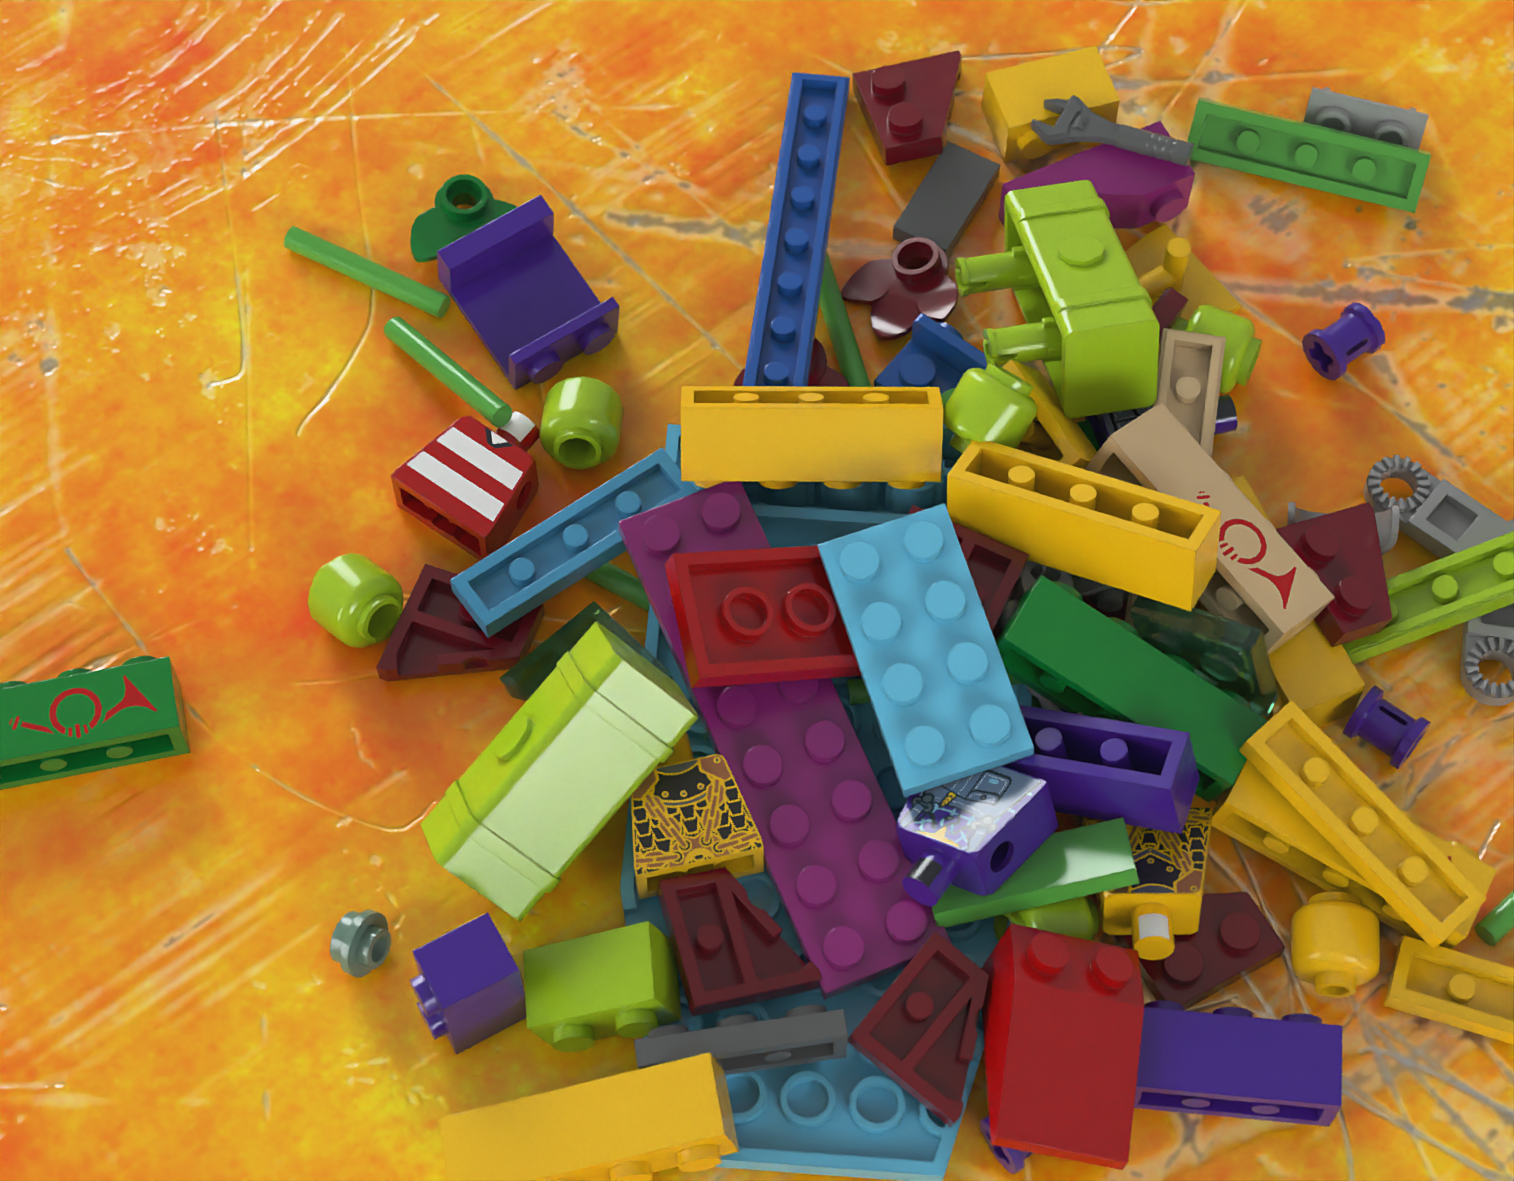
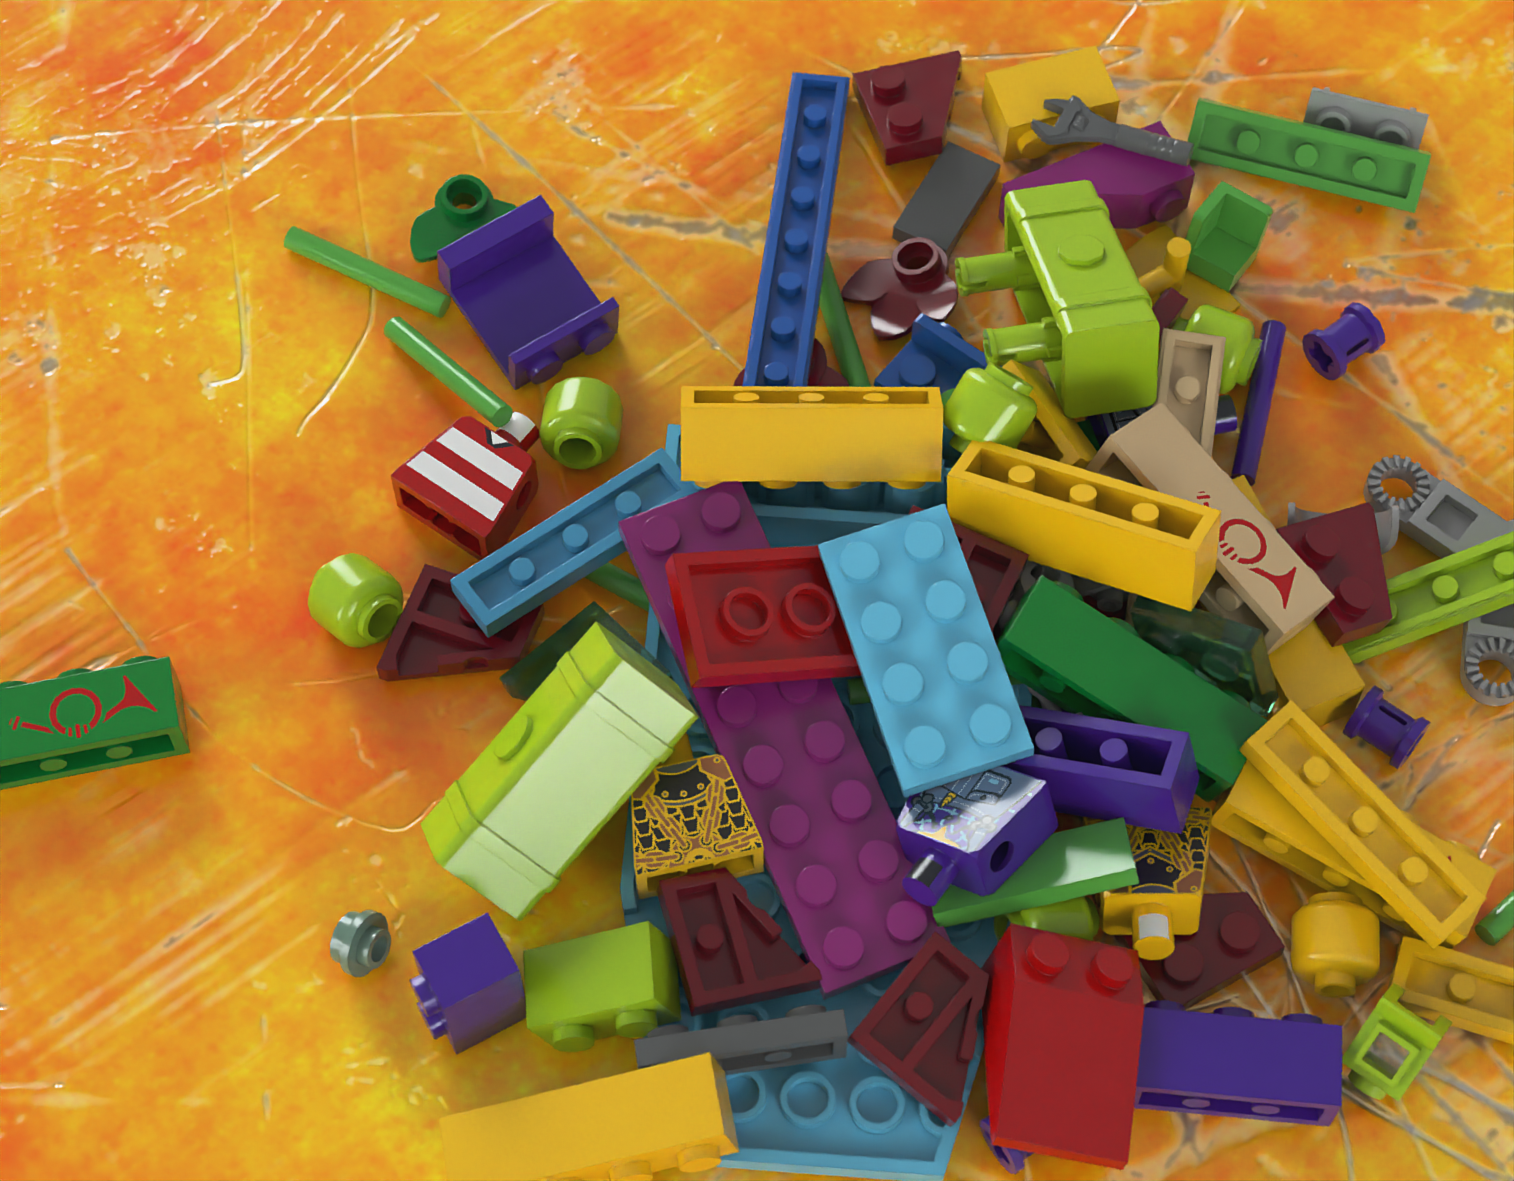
(1226, 235): none -> bright green panel
(1259, 402): none -> dark purple bar
(1391, 1047): none -> lime window

